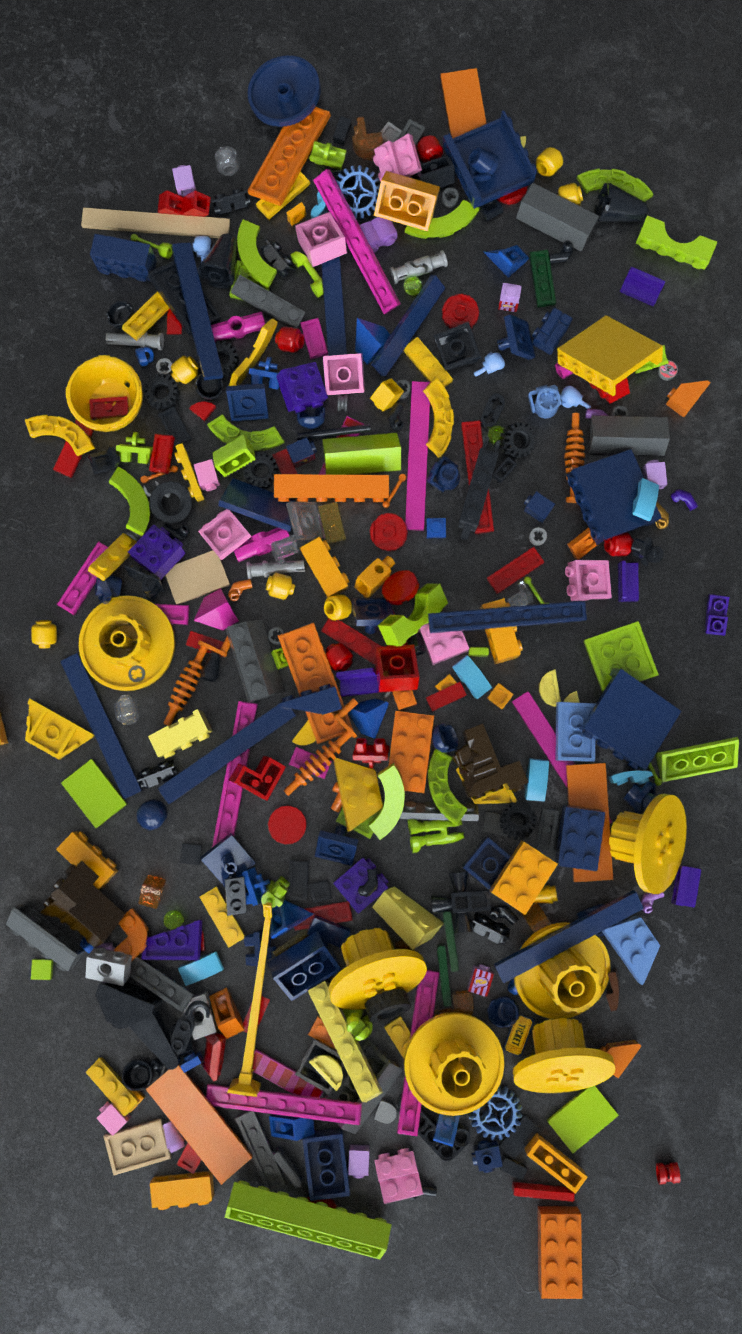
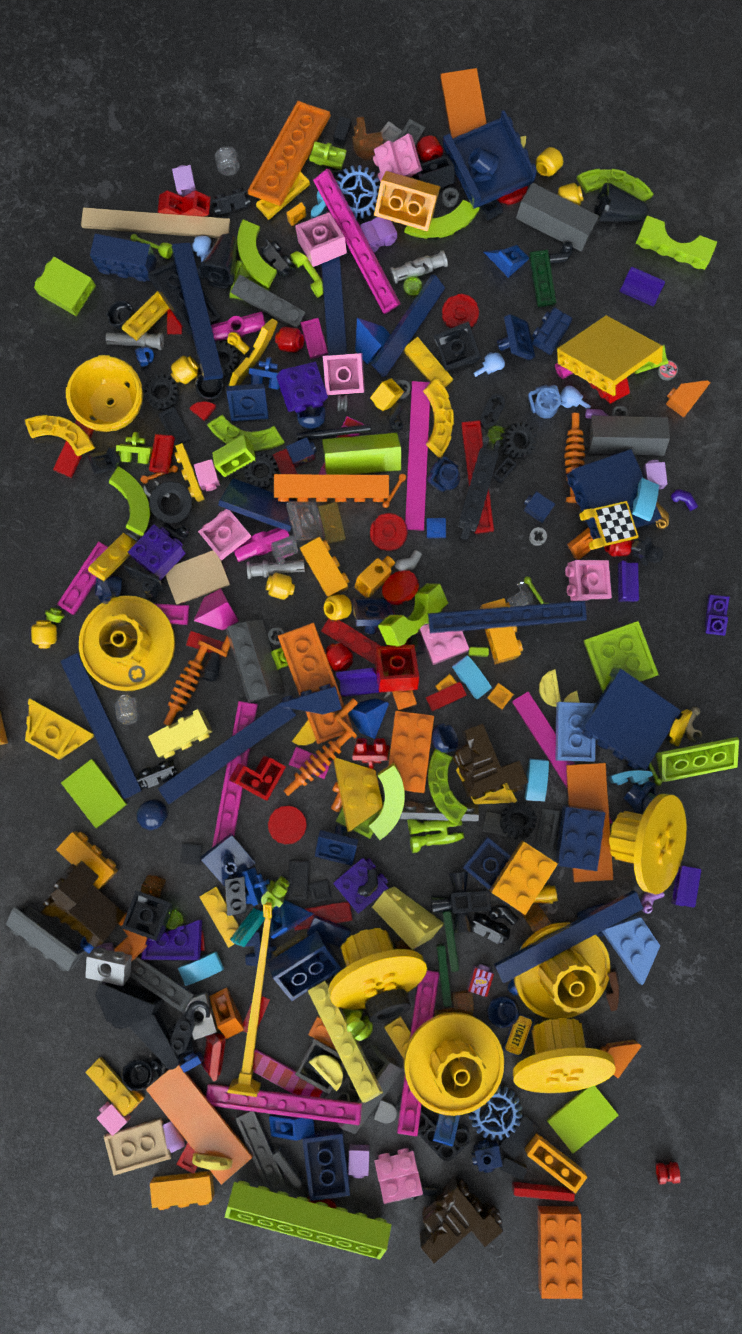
(41, 969): lime tile -> none
(54, 615): none -> lime plate
(64, 286): none -> lime brick
(100, 410): red plate -> none
(147, 916): none -> black slope
(161, 362): light grey bush -> none
(211, 1162): none -> light yellow tile
(235, 340): none -> yellow arm
(237, 589): orange arm -> none
(248, 927): none -> teal tile
(284, 91): dark blue dish -> none
(408, 563): none -> light grey arm
(454, 1217): none -> dark brown brick
(509, 297): lavender brick -> none
(515, 570): red tile -> none
(613, 523): none -> flag
(679, 727): none -> yellow tile
(690, 729): none -> dark tan piece

